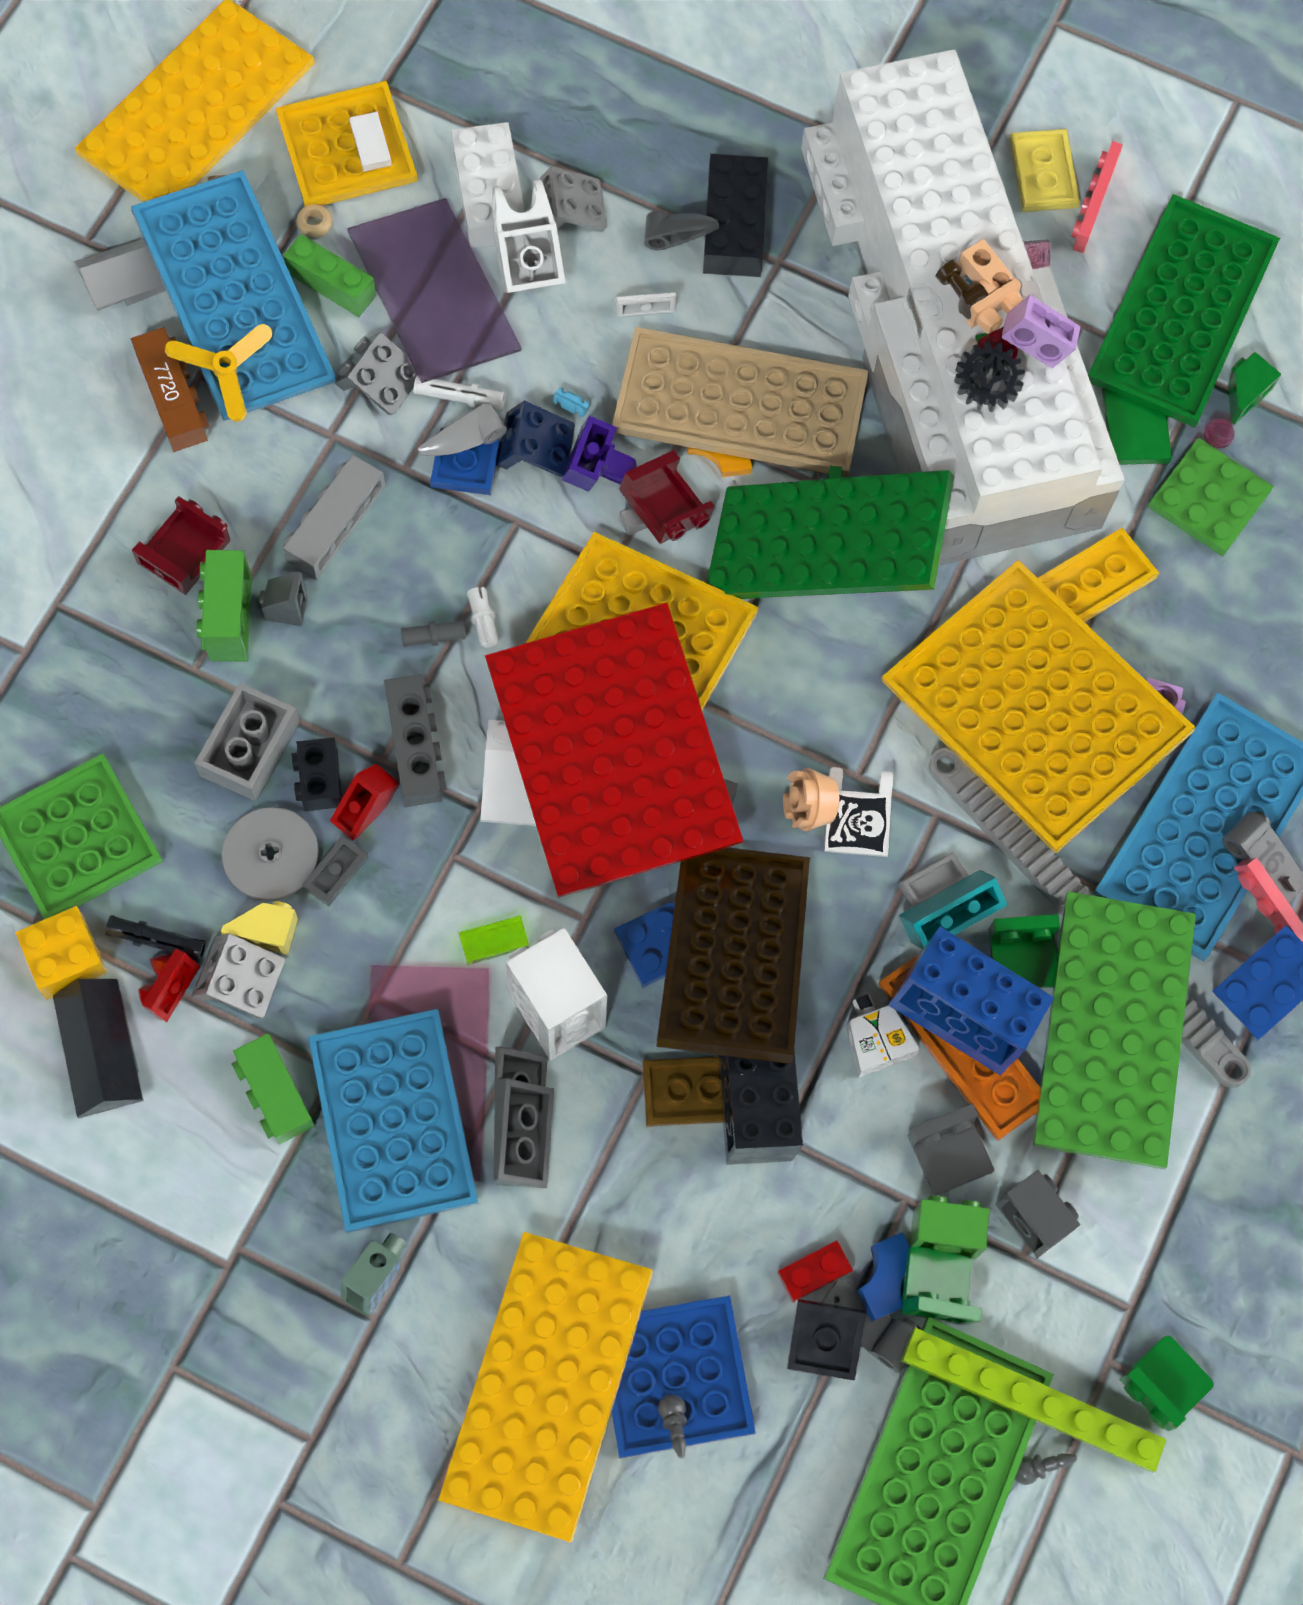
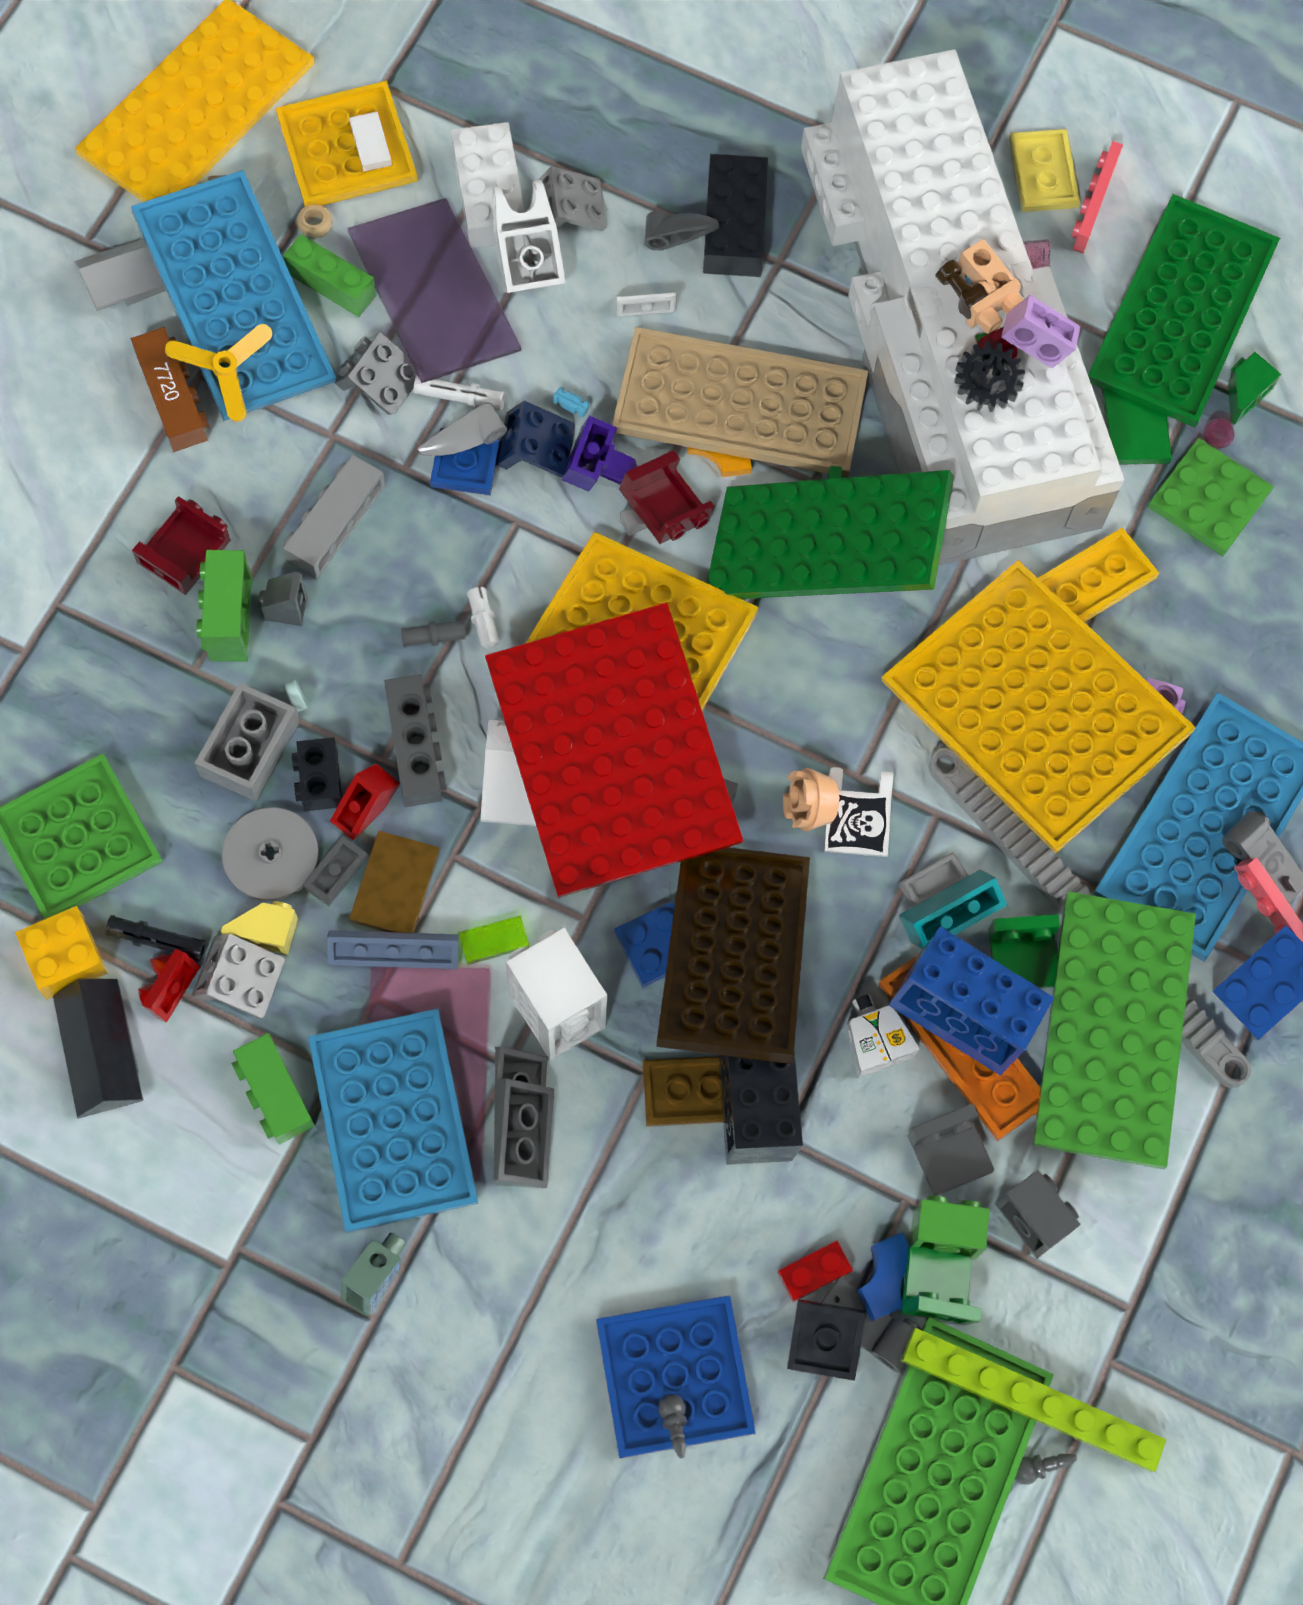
(295, 696): none -> light aqua tile
(393, 949): none -> sand blue plate
(394, 884): none -> pearl gold tile
(546, 1386): yellow plate -> none
(1167, 1383): green bracket -> none

